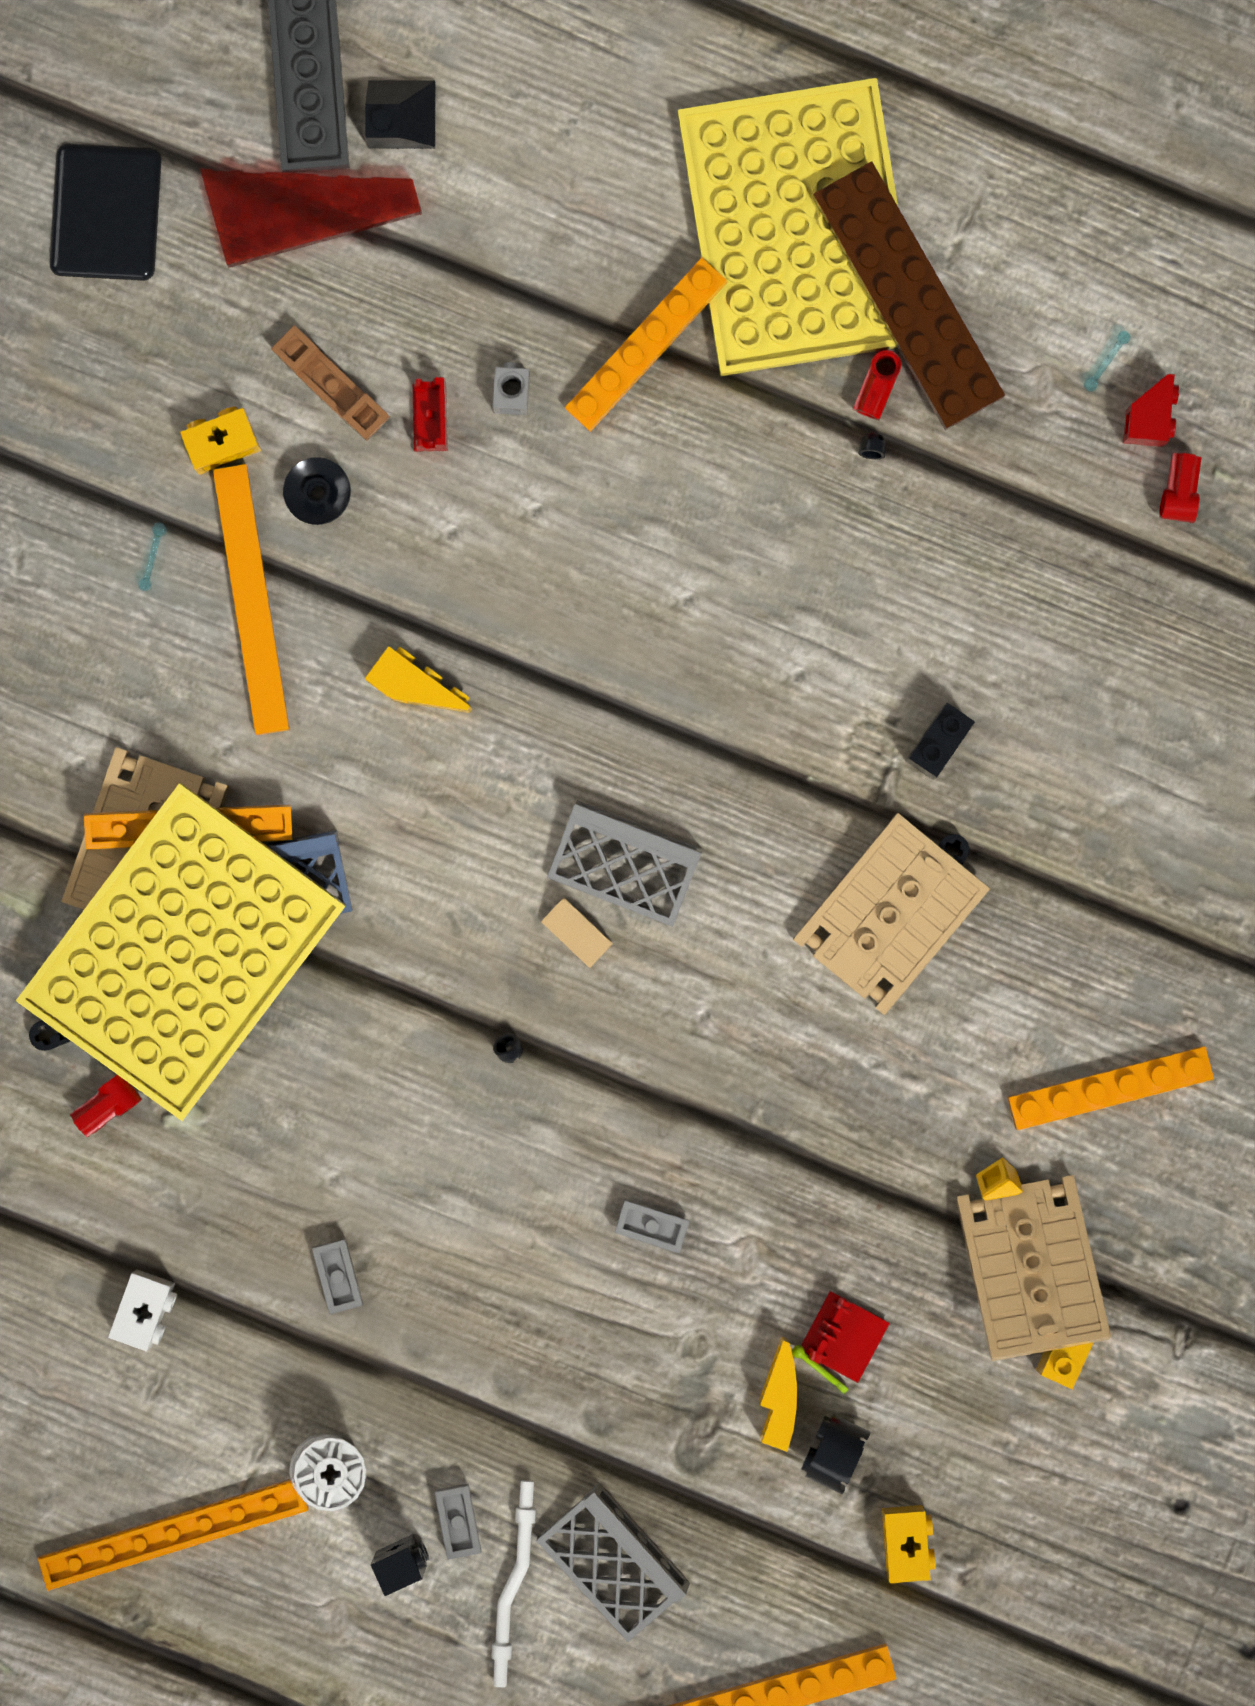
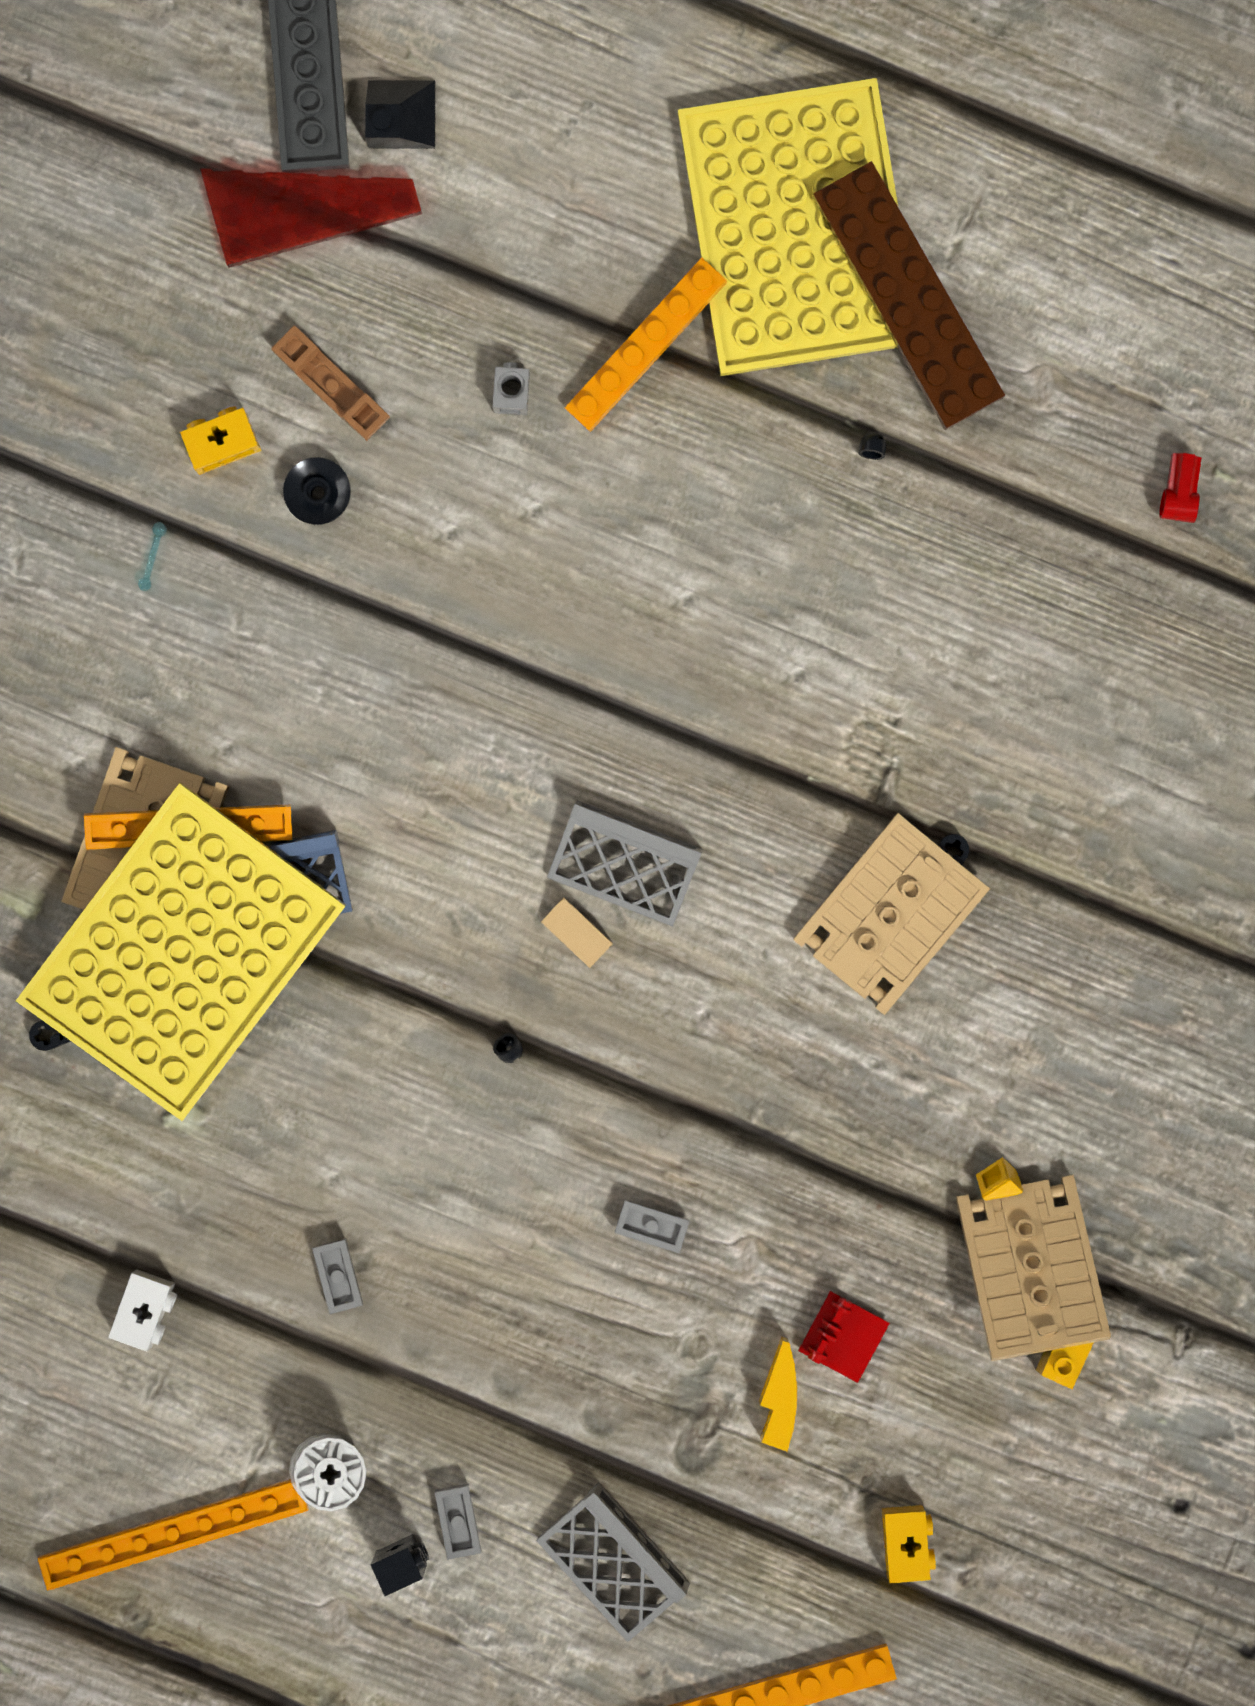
(105, 212): black piece -> none
(112, 1100): red piece -> none
(251, 599): light orange tile -> none
(408, 684): yellow slope -> none
(430, 415): red hinge -> none
(502, 1648): white bar -> none
(799, 1352): lime hinge -> none
(836, 1453): black brick -> none
(876, 387): red piece -> none
(940, 741): black brick -> none
(1092, 382): clear light blue hinge -> none
(1110, 1088): light orange plate -> none
(1149, 417): red slope -> none

